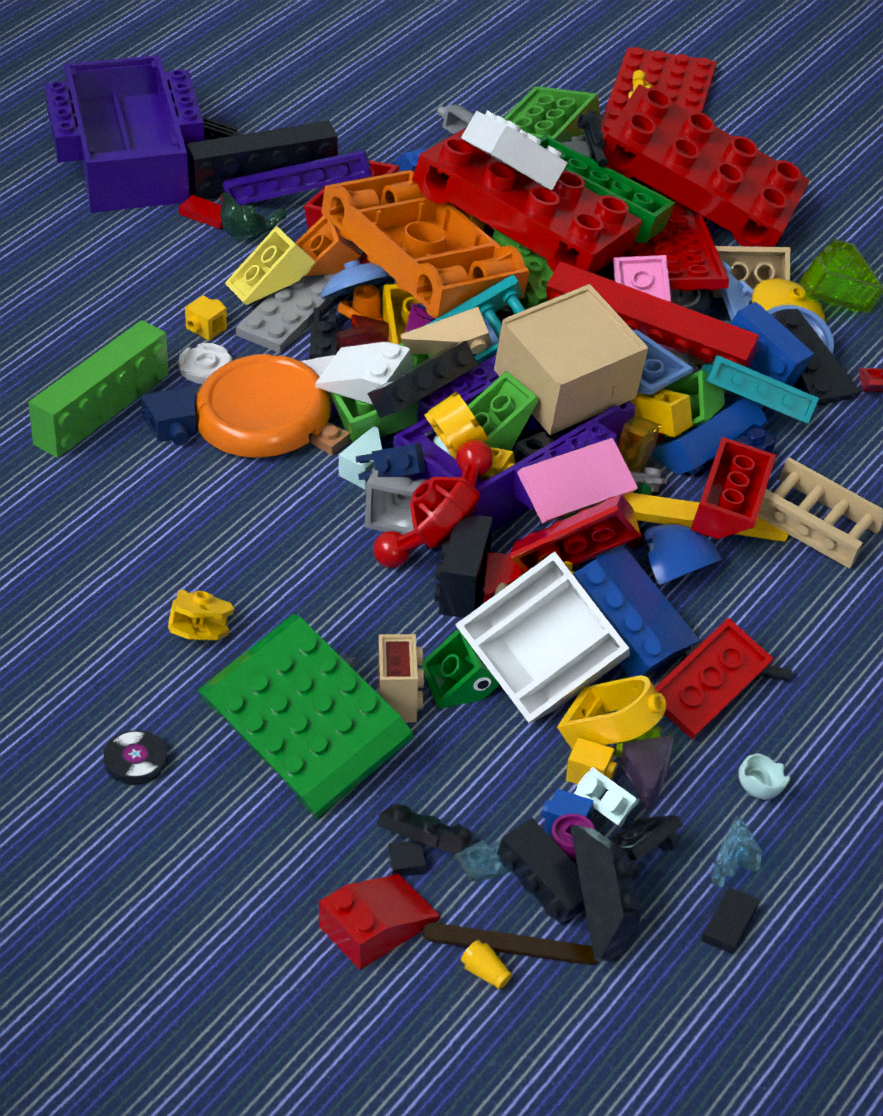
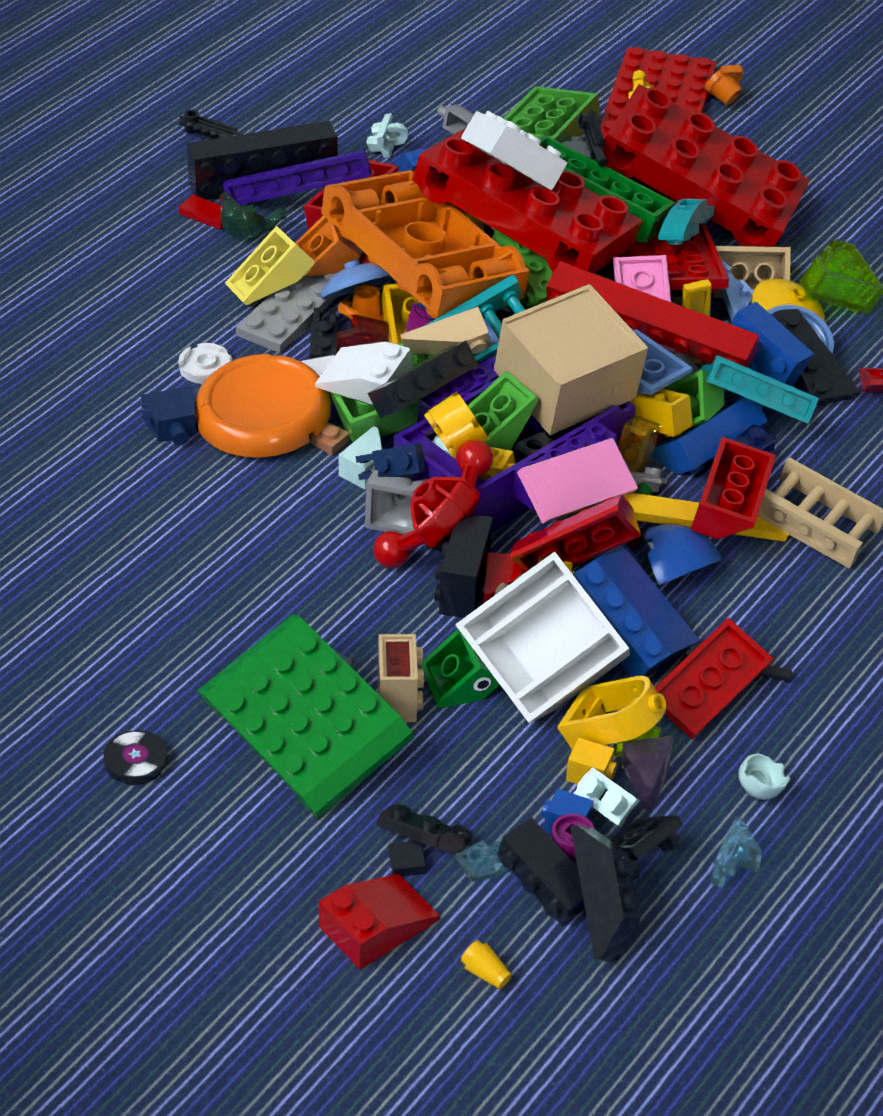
(98, 388): bright green brick -> none
(126, 129): dark purple piece -> none
(199, 616): yellow hinge -> none
(206, 317): yellow brick -> none
(386, 136): none -> light aqua hips
(510, 943): dark brown piece -> none
(684, 220): none -> teal slope
(697, 296): none -> yellow tile
(724, 85): none -> orange piece
(730, 920): black tile -> none

